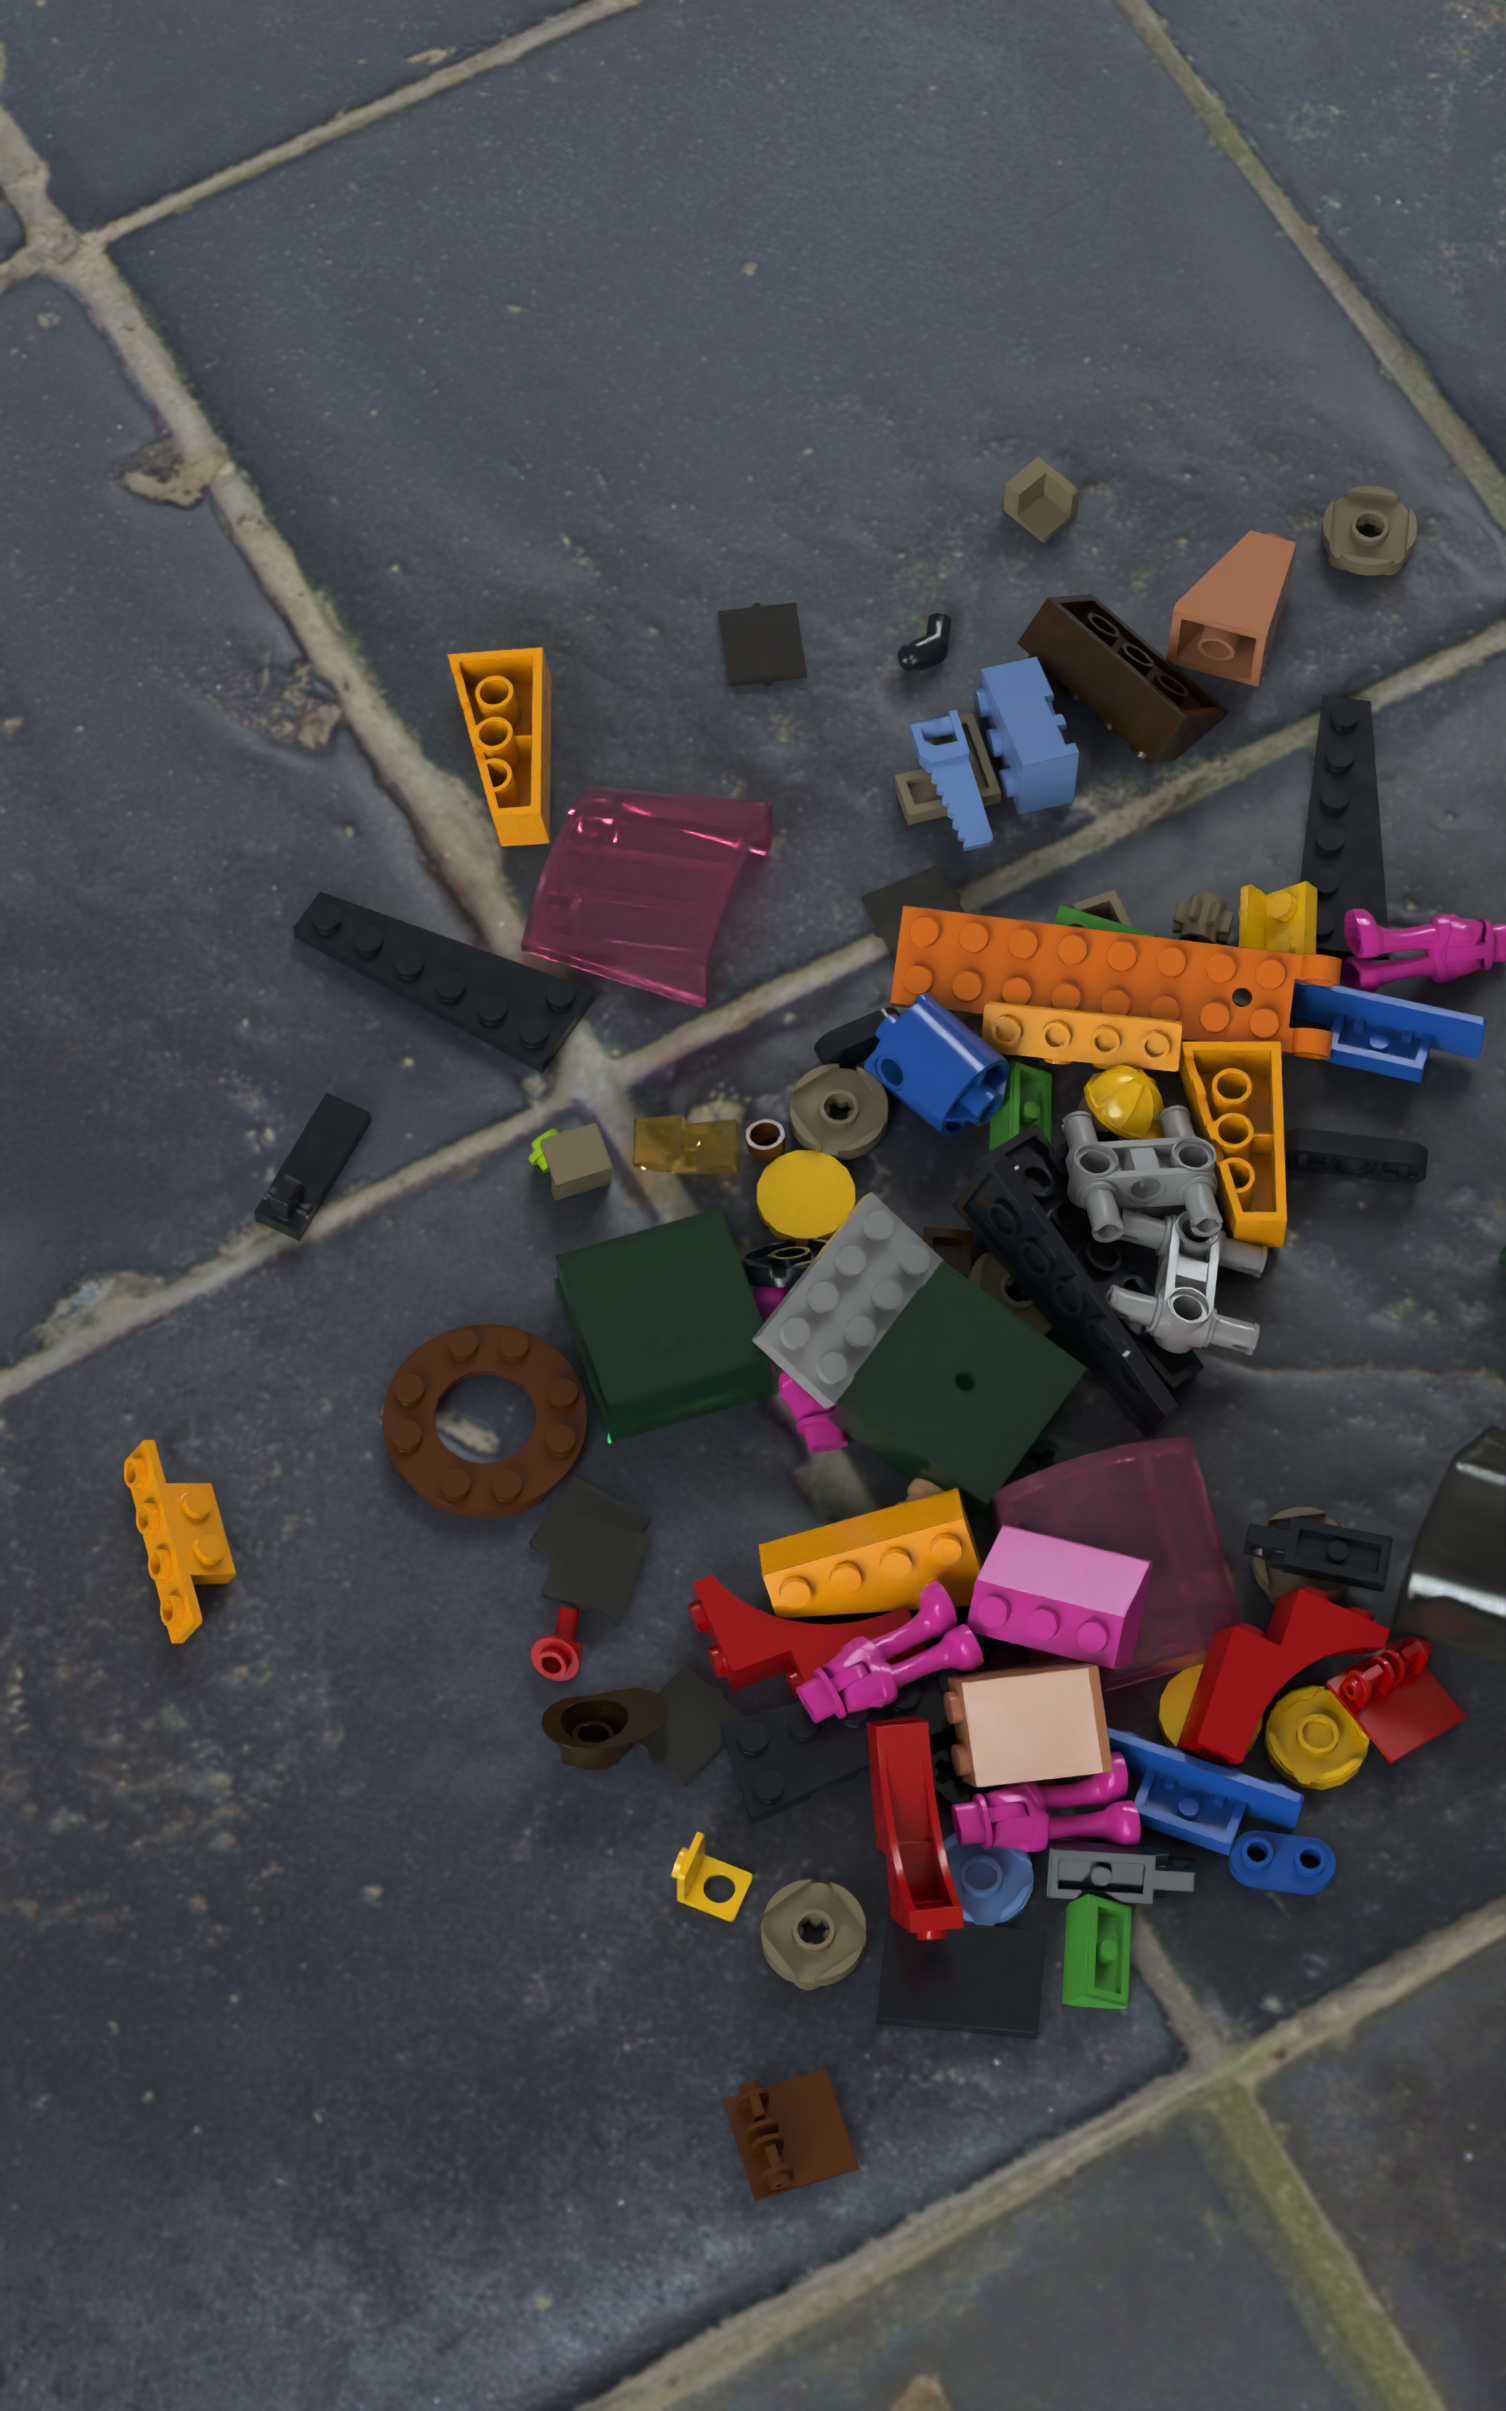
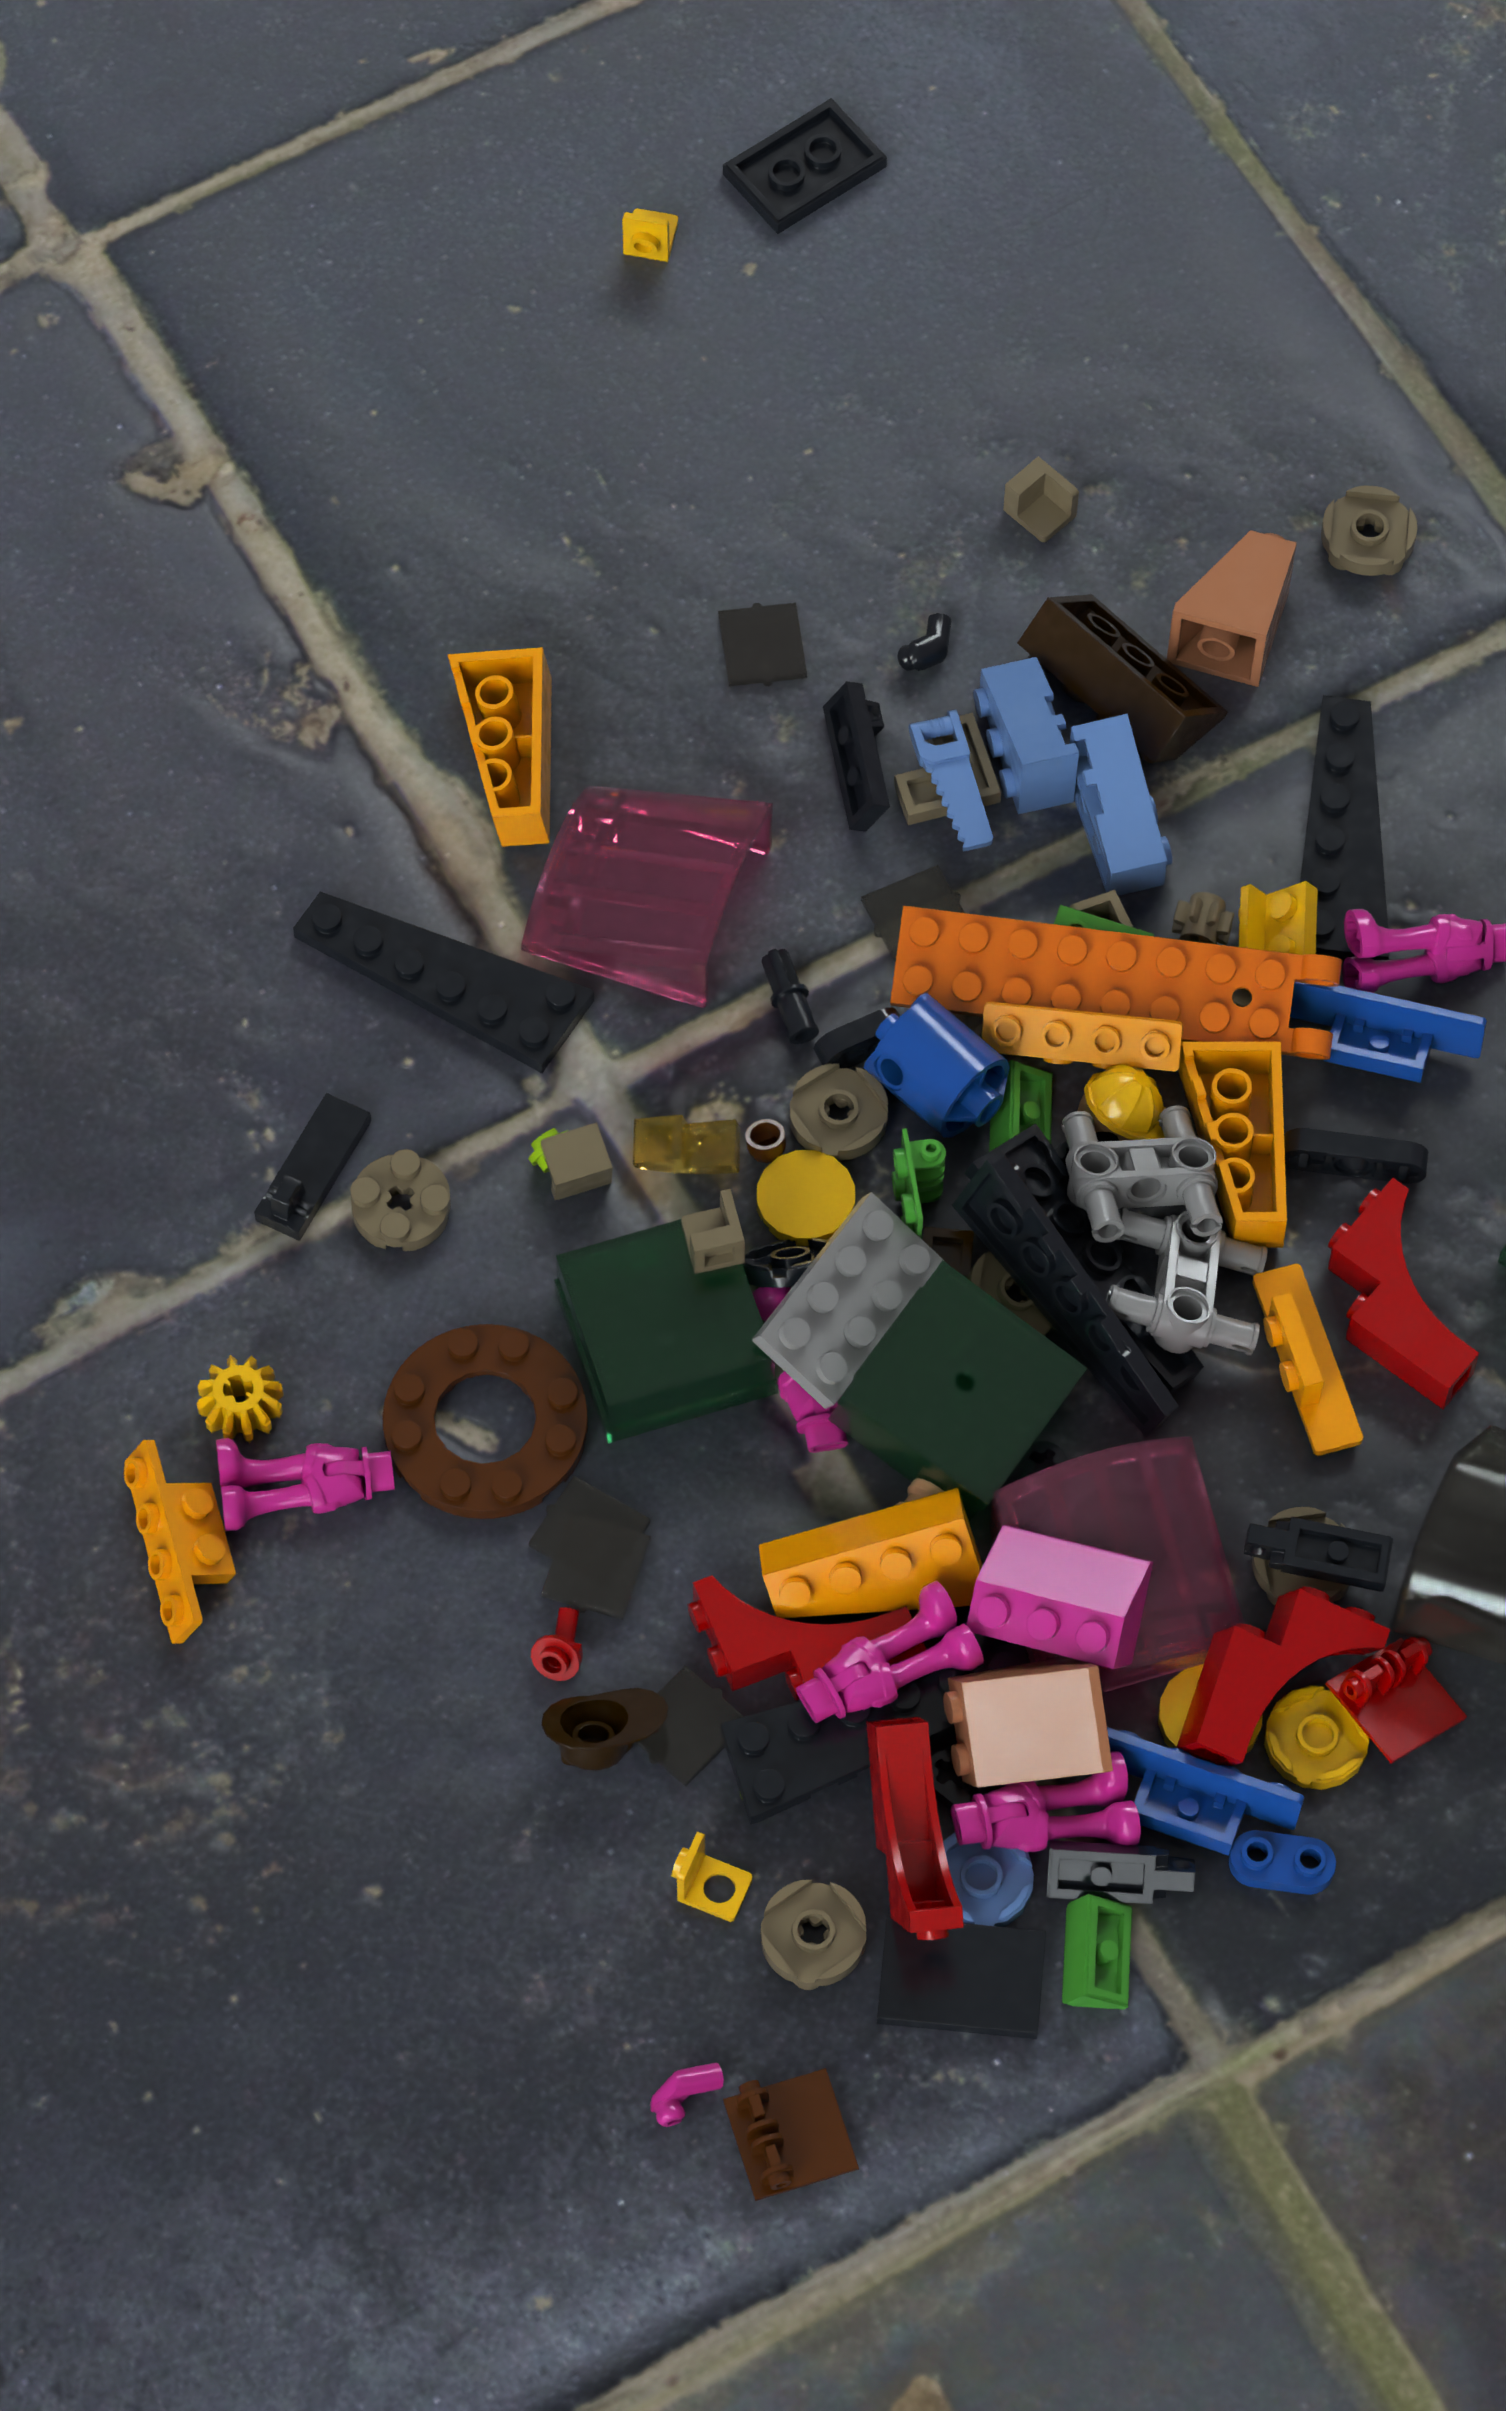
(245, 1380): none -> yellow gear
(328, 1478): none -> dark pink piece
(394, 1175): none -> dark tan plate
(649, 234): none -> yellow bracket
(679, 2086): none -> dark pink arm
(715, 1236): none -> dark tan panel
(789, 996): none -> black axle
(804, 165): none -> black tile
(852, 732): none -> black hinge
(917, 1177): none -> bright green hinge
(1118, 808): none -> medium blue wedge
(1306, 1359): none -> light orange bracket
(1389, 1315): none -> red arch

